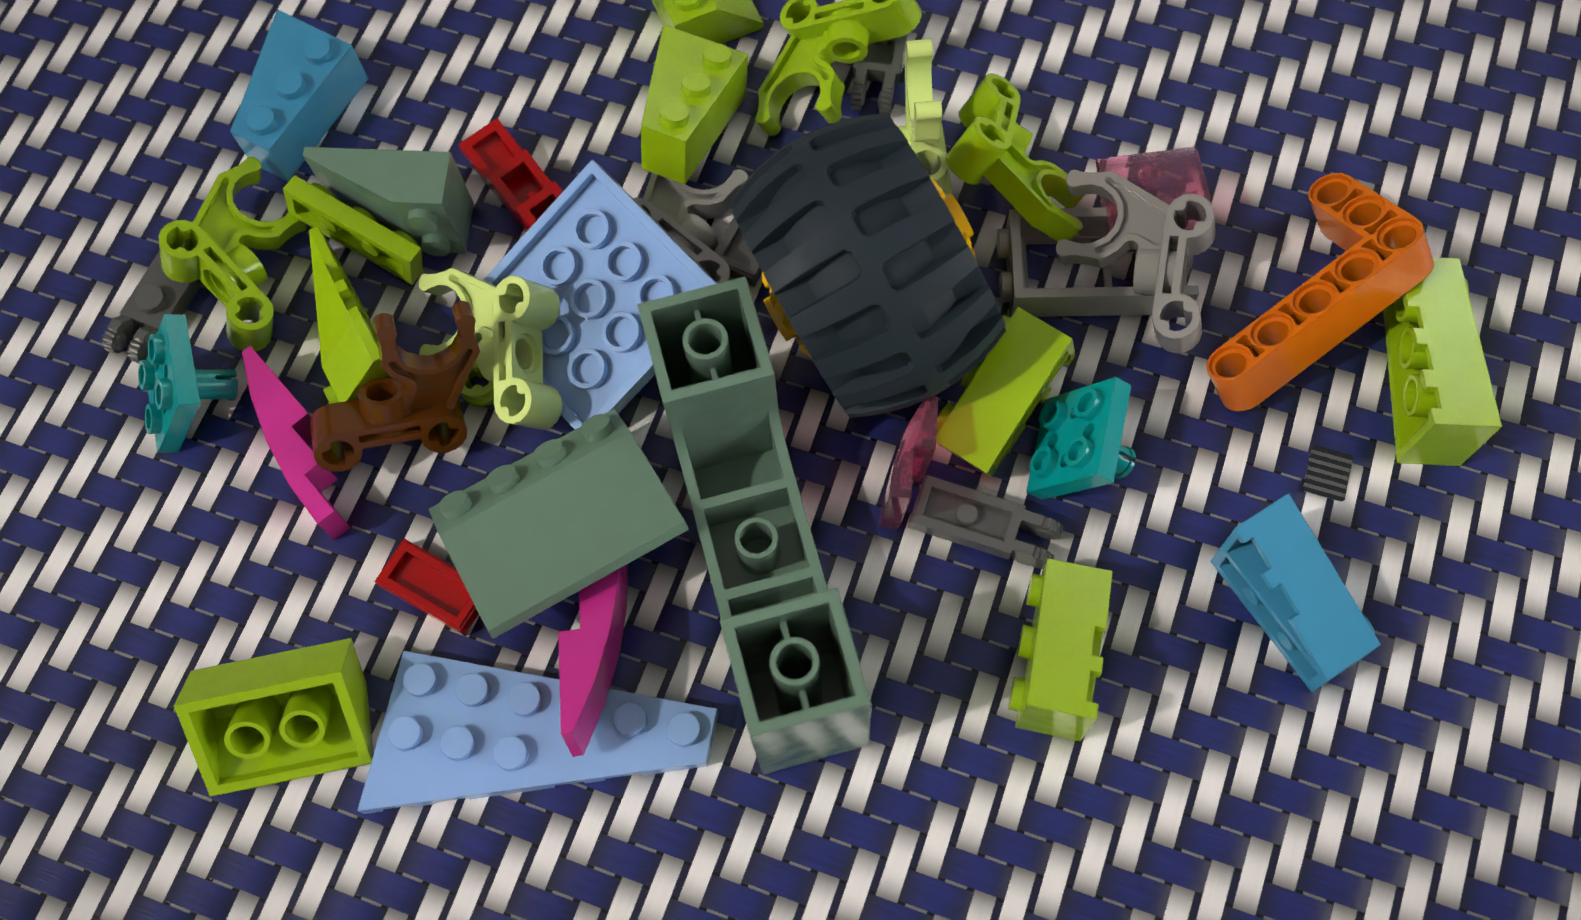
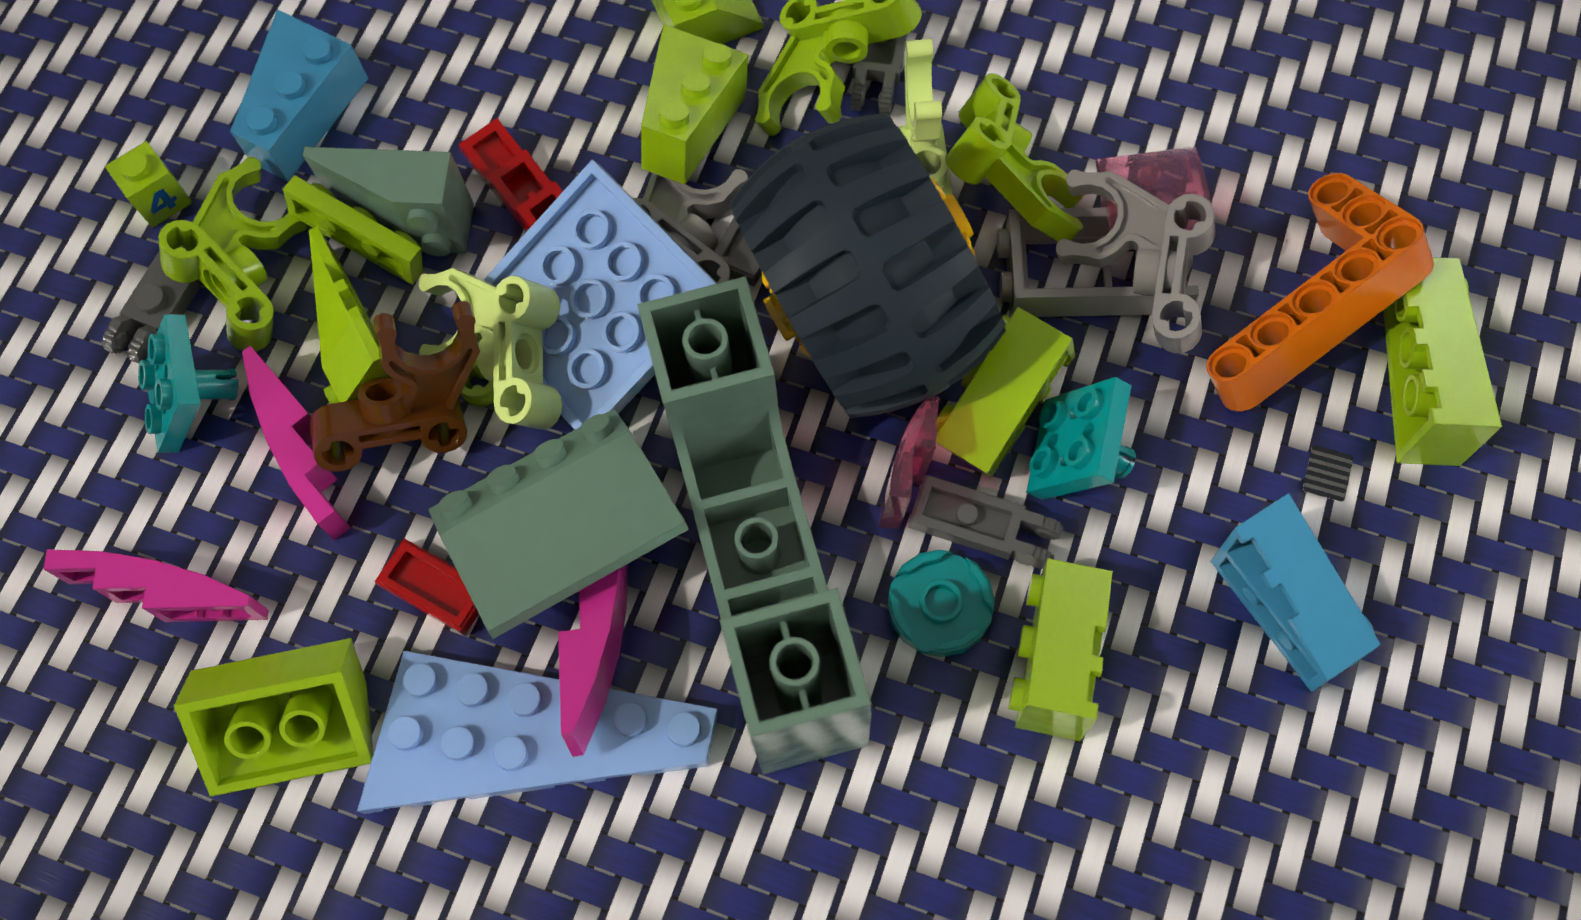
(148, 184): none -> lime brick
(163, 589): none -> dark pink slope
(940, 603): none -> teal tile

